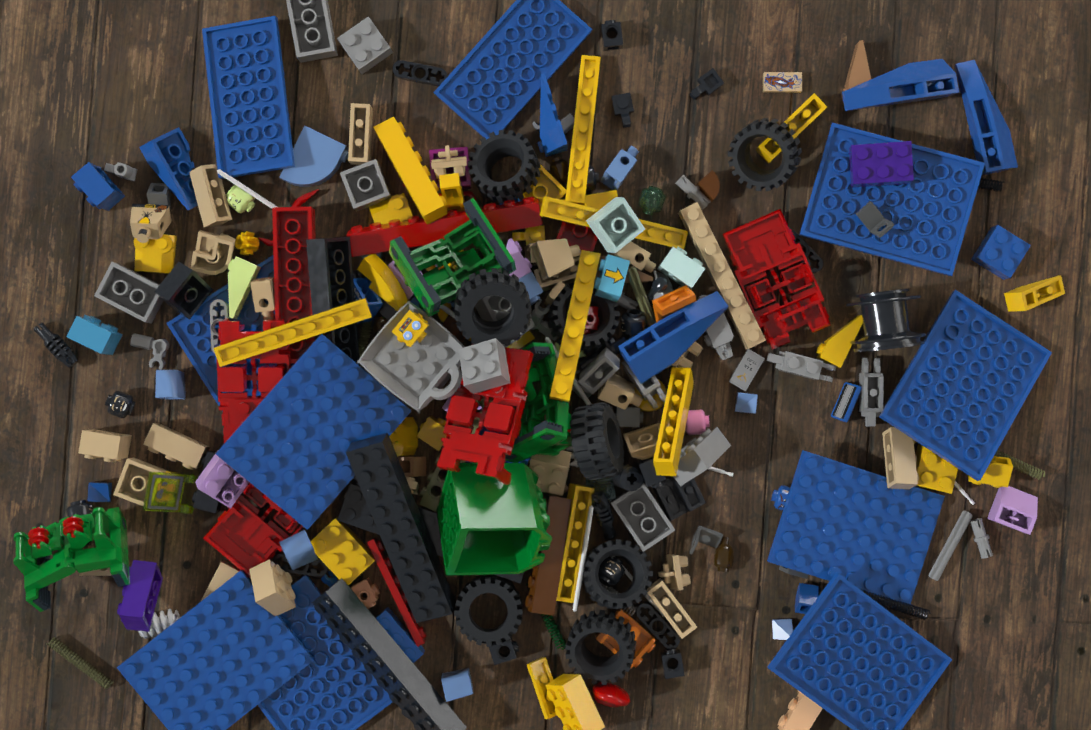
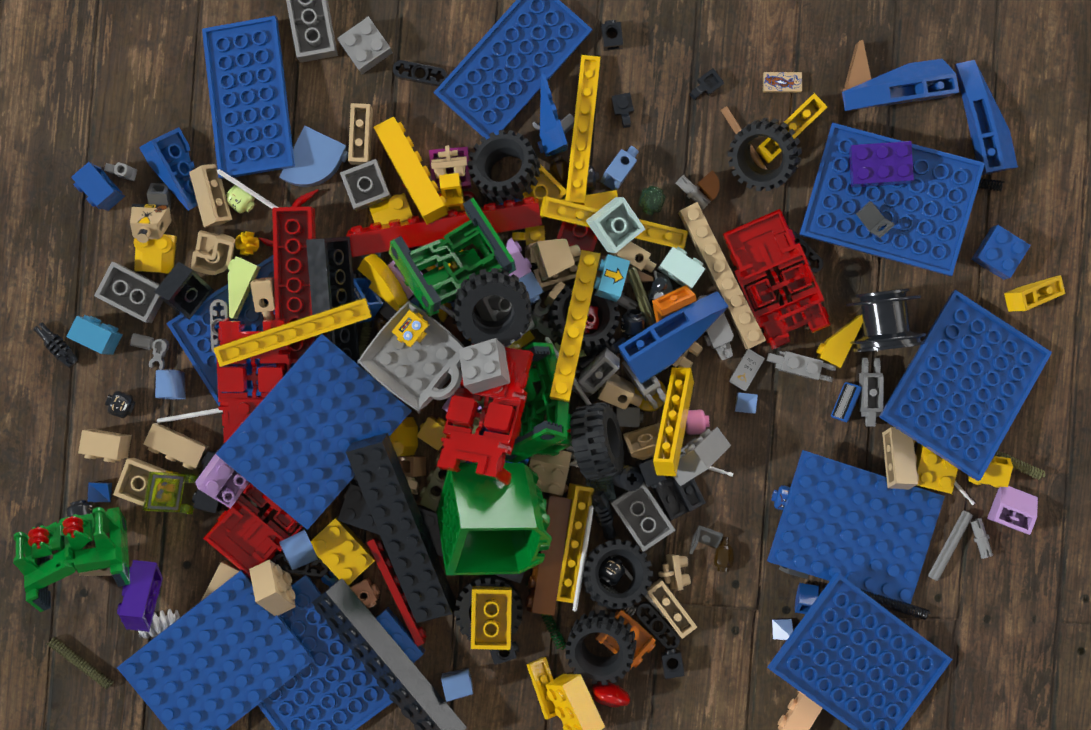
(189, 415): none -> white axle
(491, 617): none -> yellow brick
(736, 128): none -> medium nougat piece

